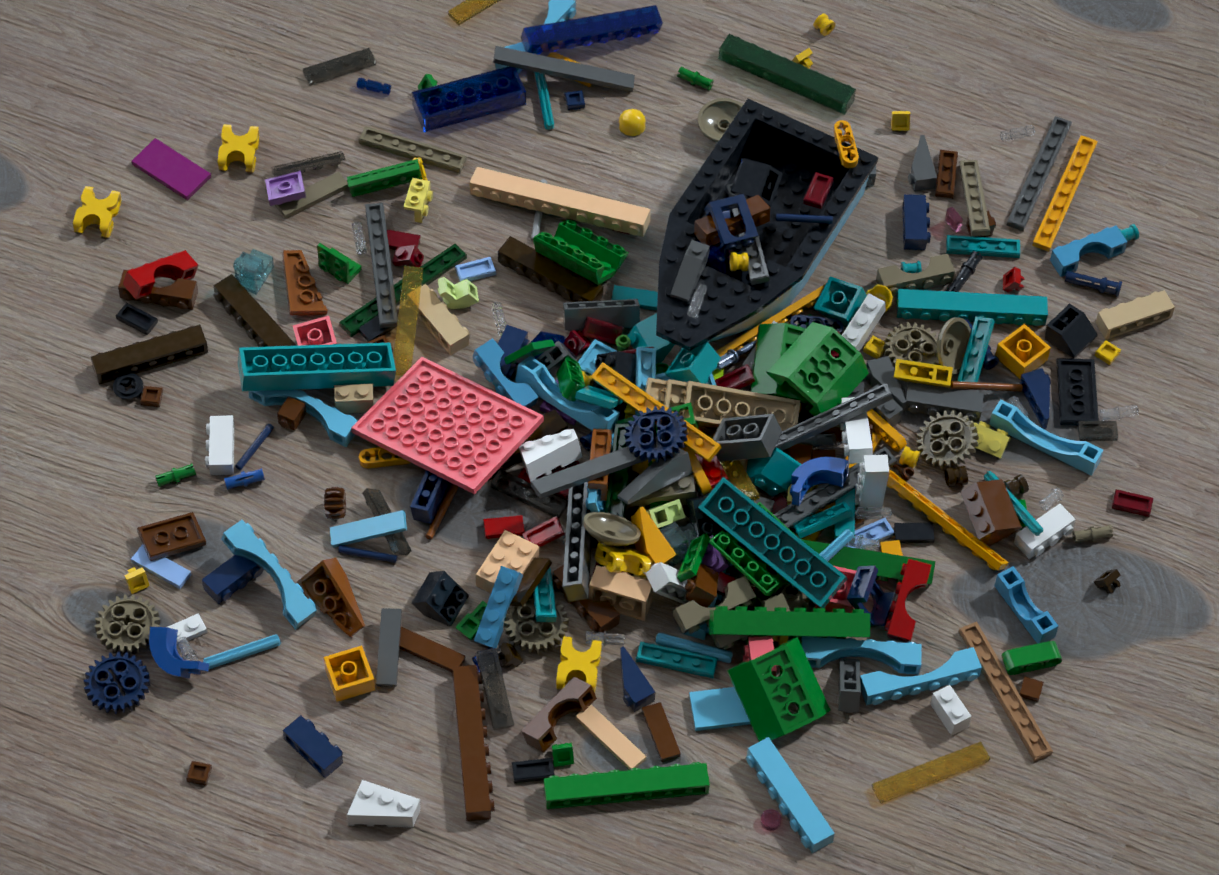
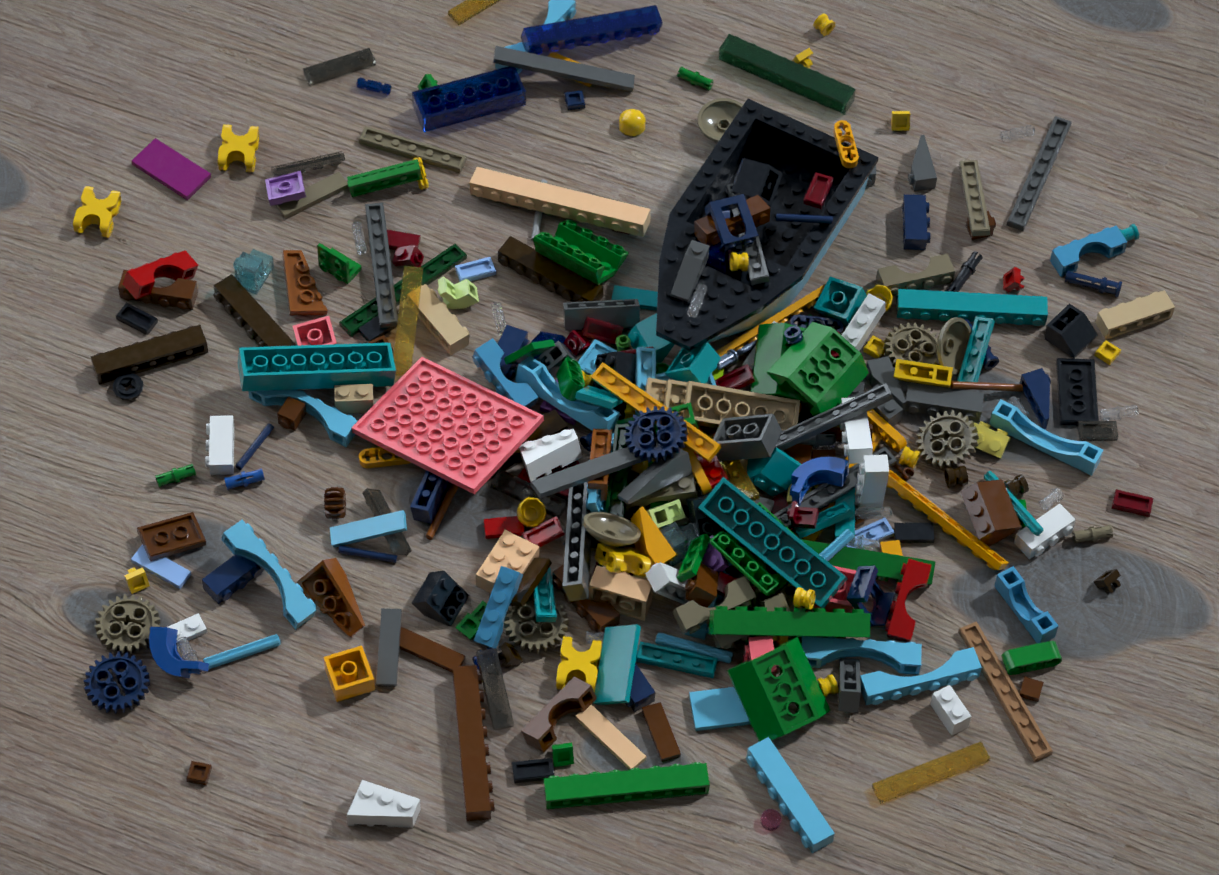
(151, 396): reddish brown tile -> none
(313, 746): dark blue brick -> none
(418, 198): light yellow bracket -> none
(531, 512): none -> yellow hair
(544, 100): teal axle -> none
(617, 664): none -> teal tile
(797, 335): none -> dark blue bush
(802, 516): none -> dark red bracket
(804, 598): none -> yellow wheel
(828, 685): none -> yellow wheel
(911, 267): teal bush -> none
(946, 174): reddish brown tile -> none
(953, 219): clear pink tile -> none
(985, 246): teal tile -> none
(1022, 351): light orange brick -> none
(1064, 193): light orange plate -> none

